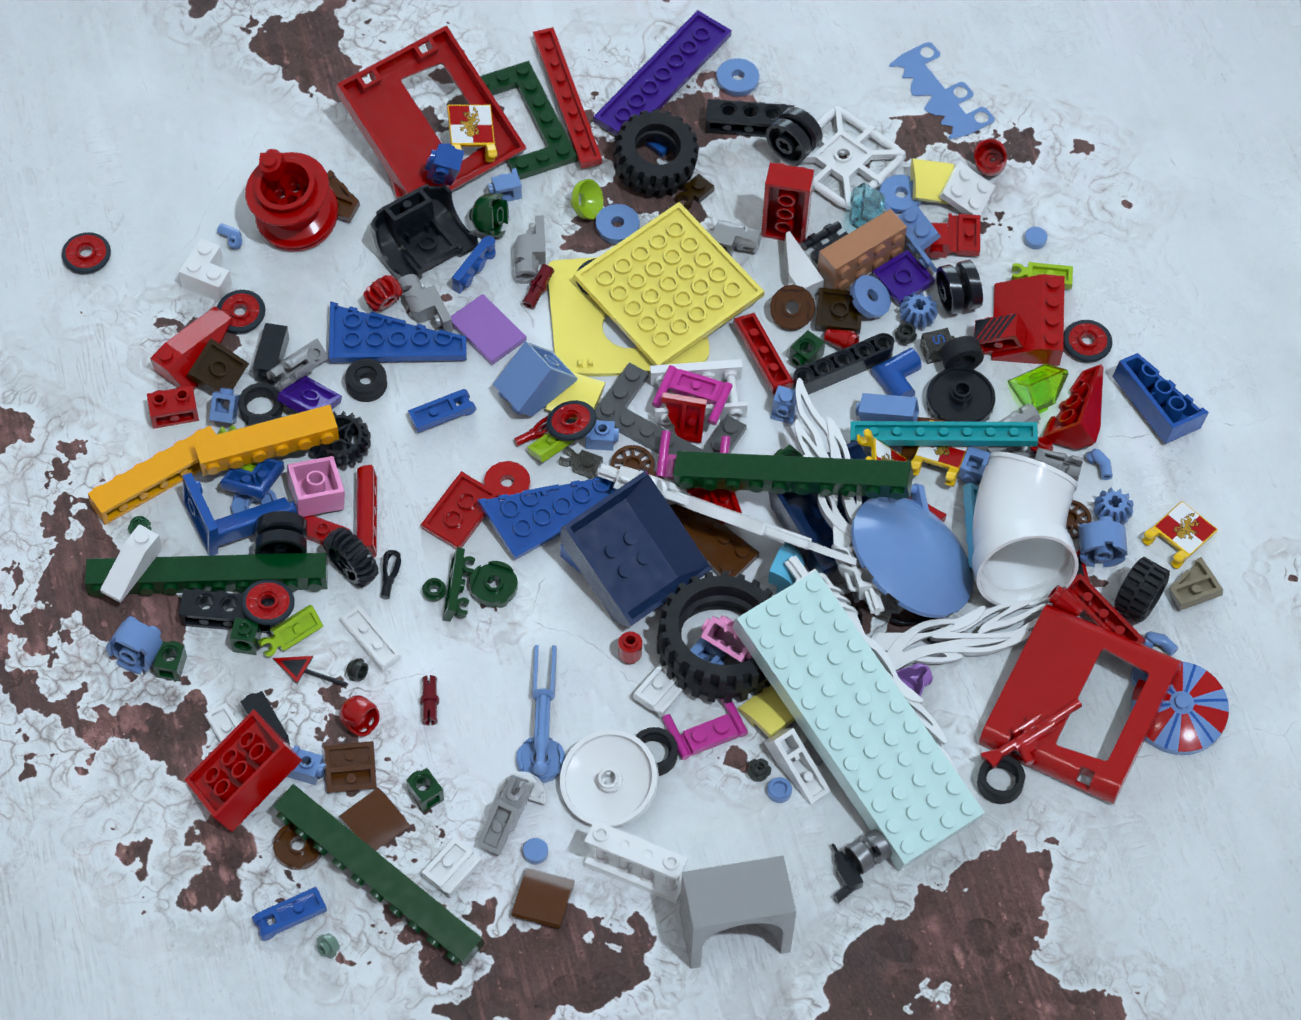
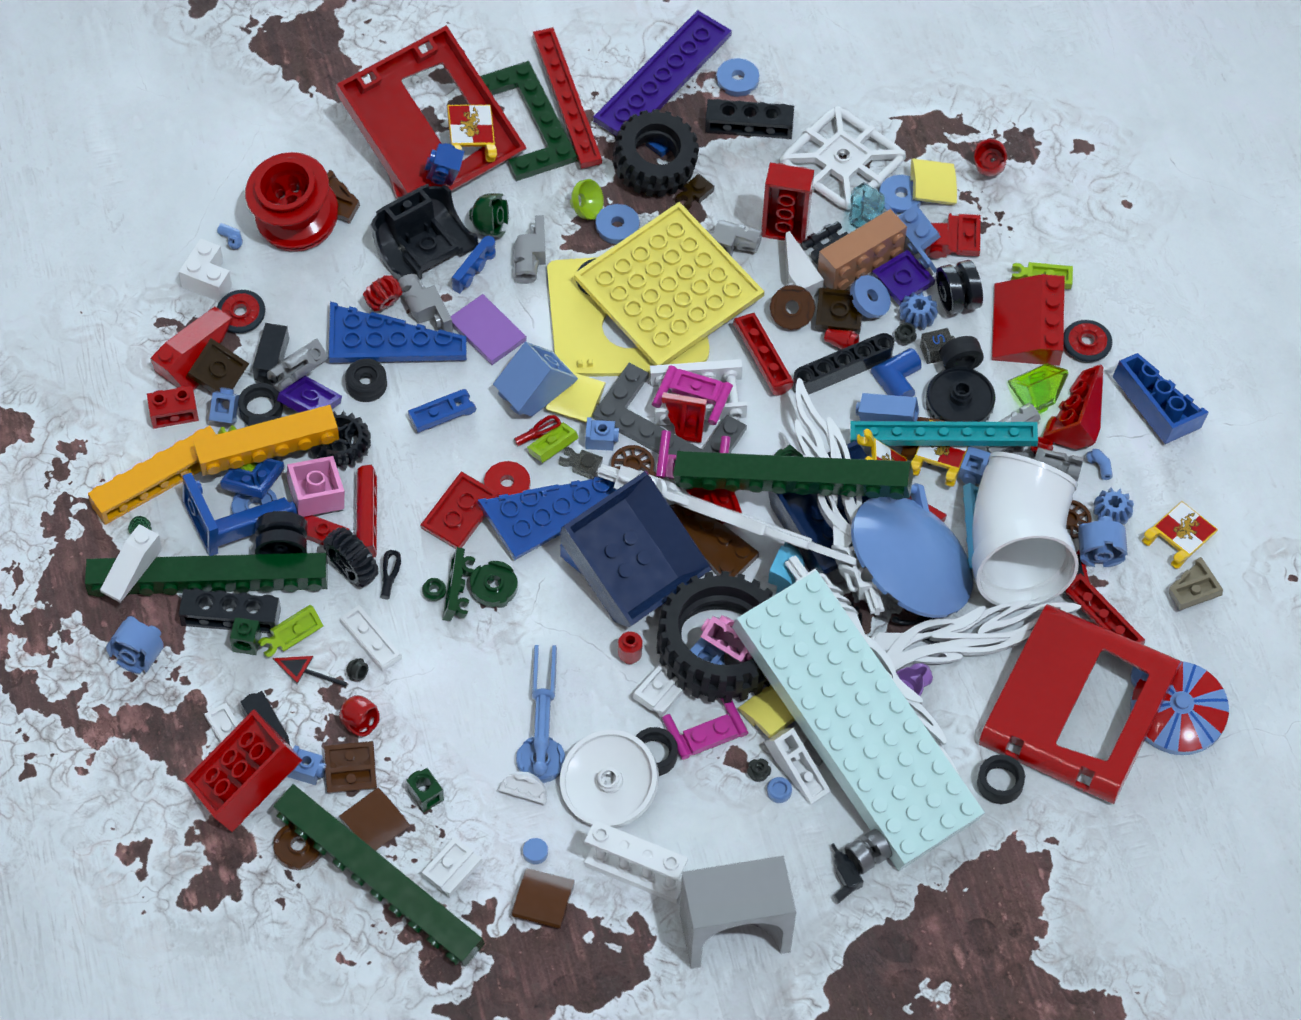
(86, 264): red wheel -> none
(170, 669): dark green brick -> none
(272, 165): red plate -> none
(272, 614): red wheel -> none
(289, 913): blue plate -> none
(327, 945): sand green plate -> none
(429, 700): dark red pin -> none
(505, 815): light grey plate -> none
(508, 185): medium blue brick -> none
(538, 286): dark red pin -> none
(563, 431): wheel -> none
(784, 405): medium blue brick -> none
(794, 135): black wheel -> none
(806, 343): dark green brick -> none
(942, 101): medium blue piece -> none
(966, 190): white plate -> none
(1000, 333): red brick -> none
(1032, 731): red piece -> none
(1035, 238): medium blue tile -> none
(1063, 599): red cone -> none
(1141, 589): black tyre -> none
(1162, 640): medium blue arm -> none

